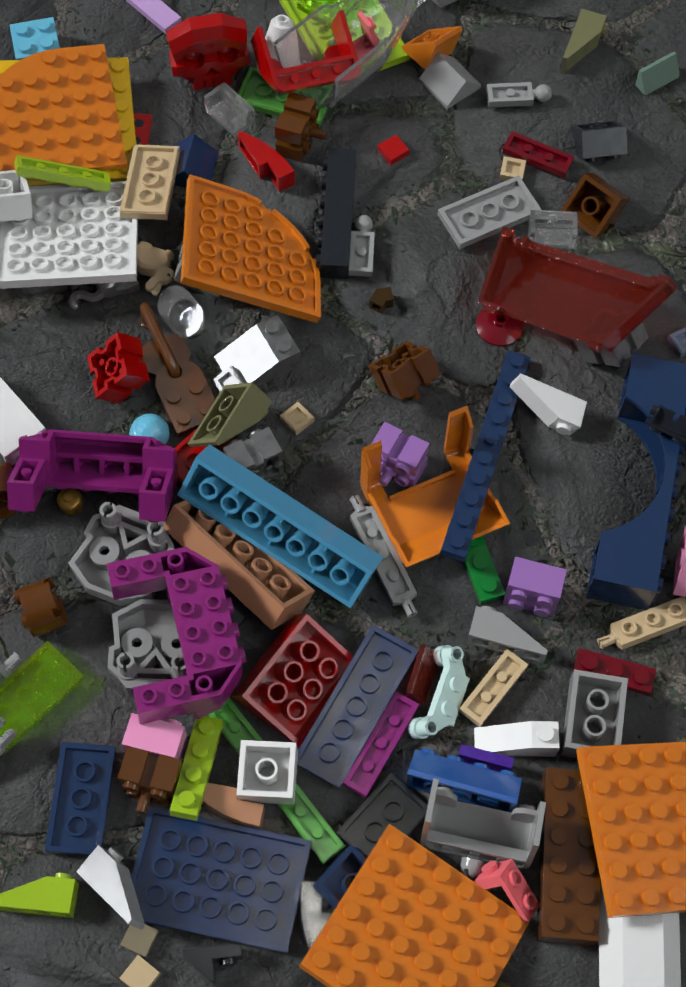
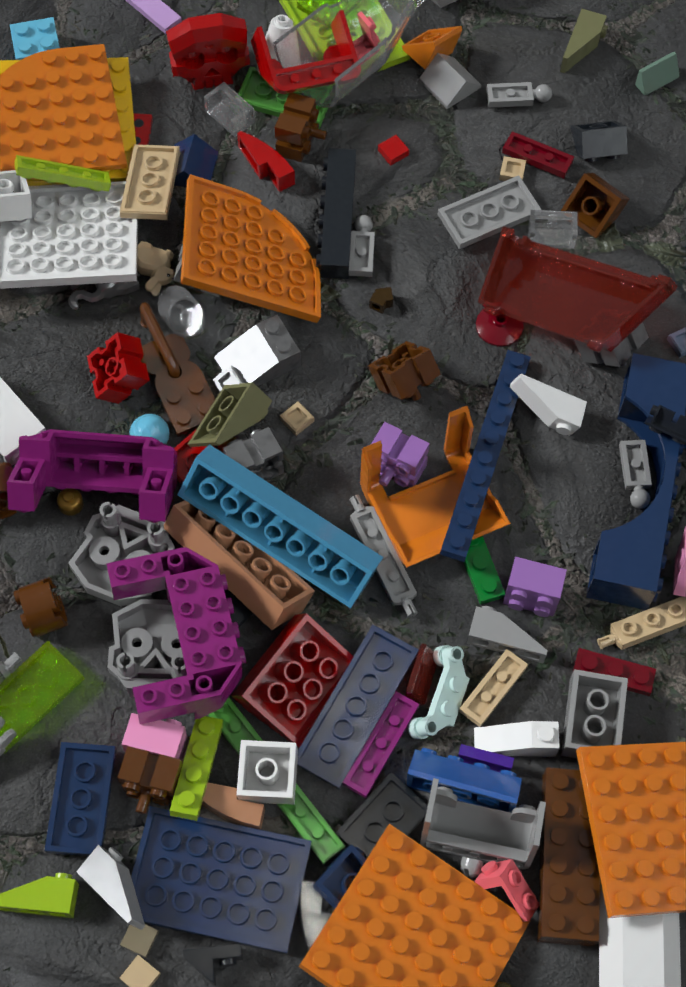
(636, 471): none -> light grey plate

